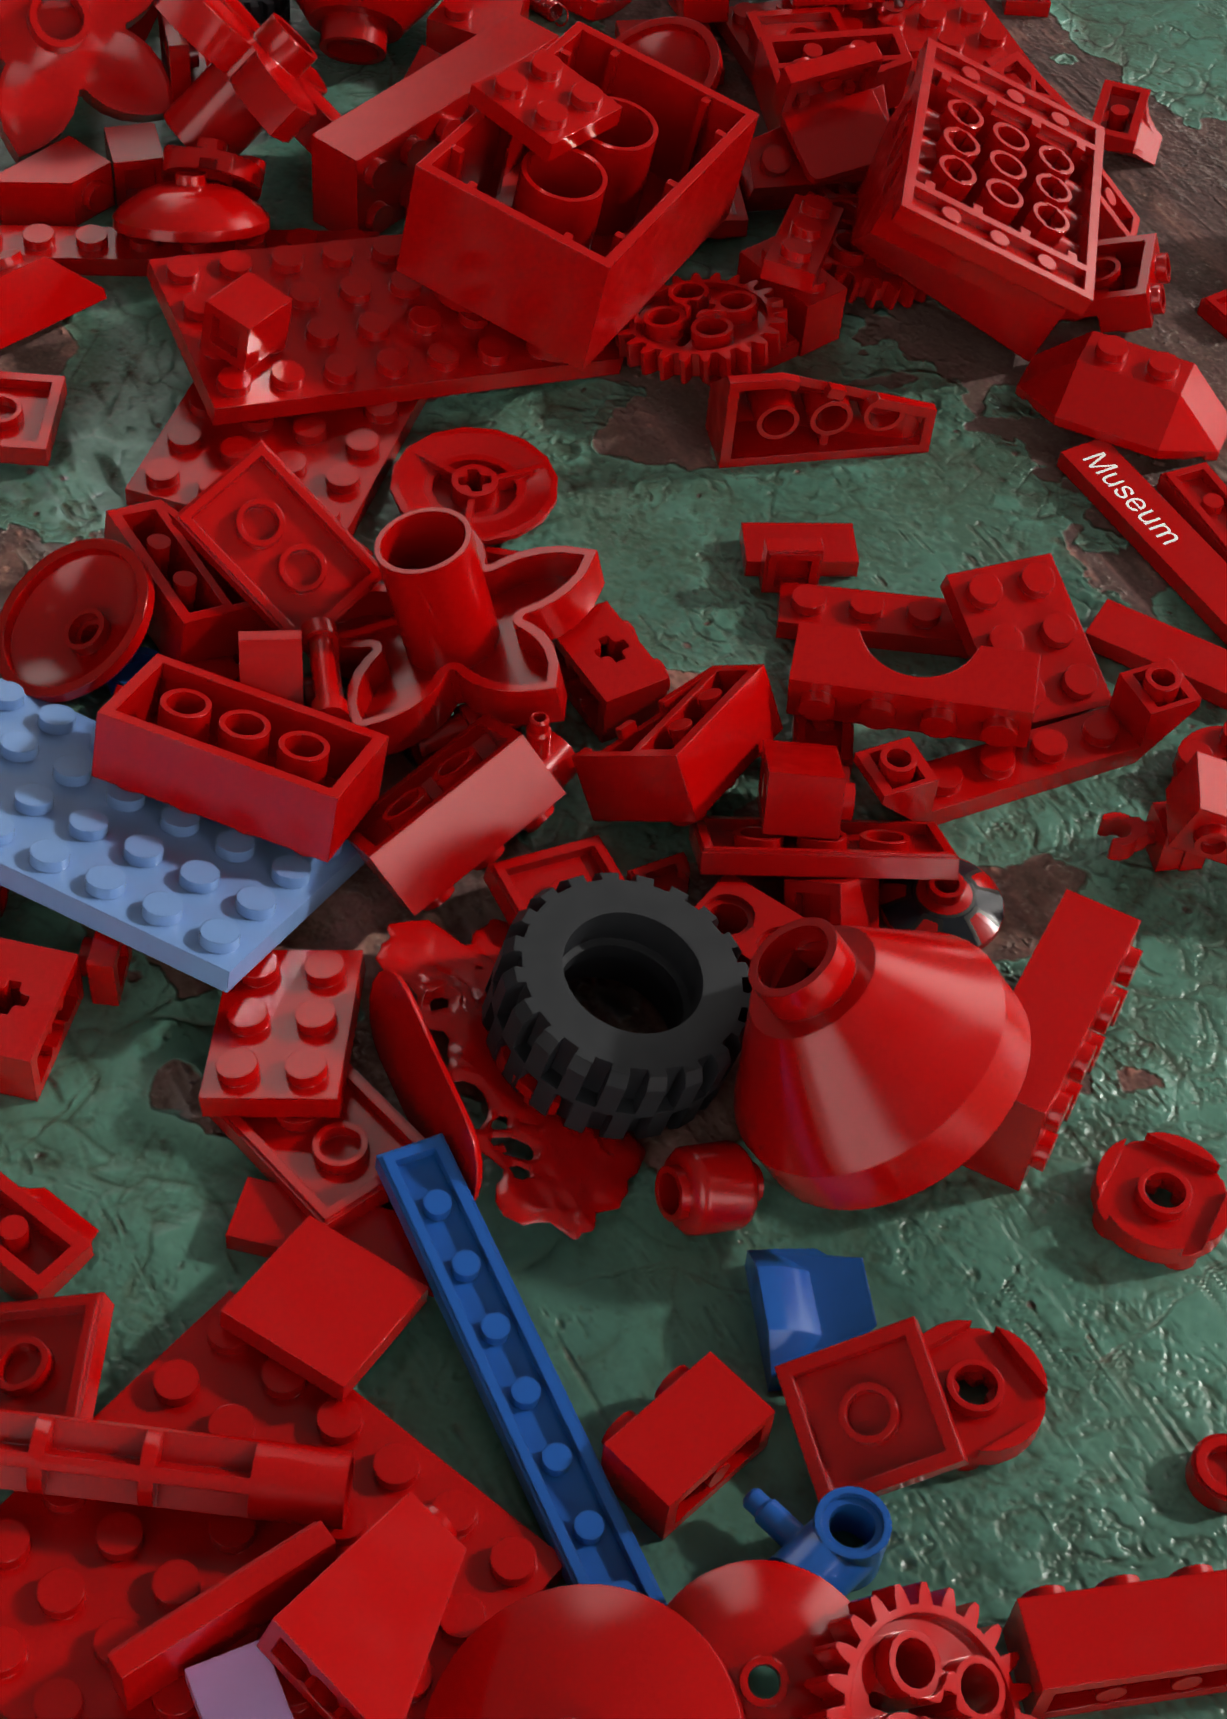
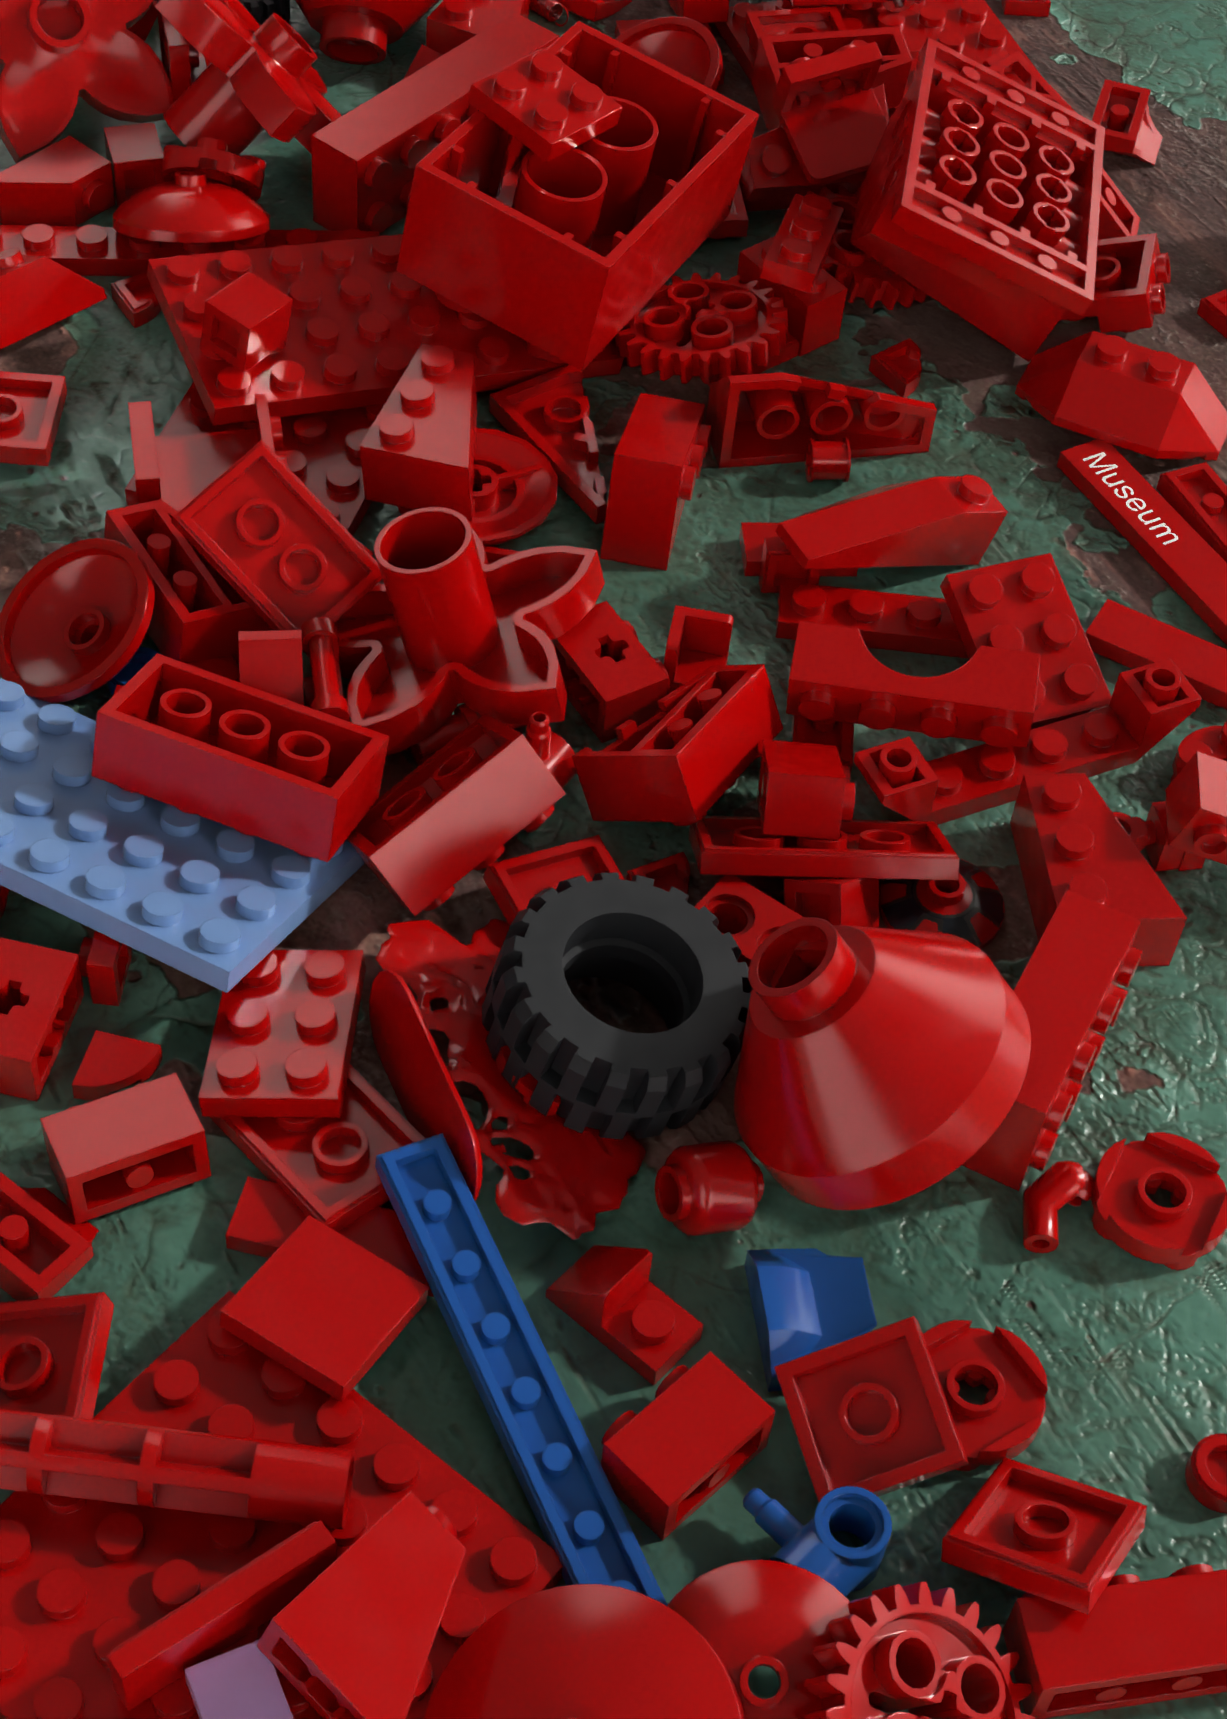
(114, 1064): none -> red tile
(126, 1147): none -> red brick
(136, 299): none -> red tile
(185, 464): none -> red panel
(425, 435): none -> red wedge
(555, 419): none -> red wing
(623, 1310): none -> red slope
(652, 479): none -> red wedge
(696, 643): none -> red panel
(827, 460): none -> red axle
(898, 367): none -> red tile
(899, 526): none -> red wedge
(1044, 1534): none -> red plate
(1059, 1185): none -> red arm
(1077, 844): none -> red wedge

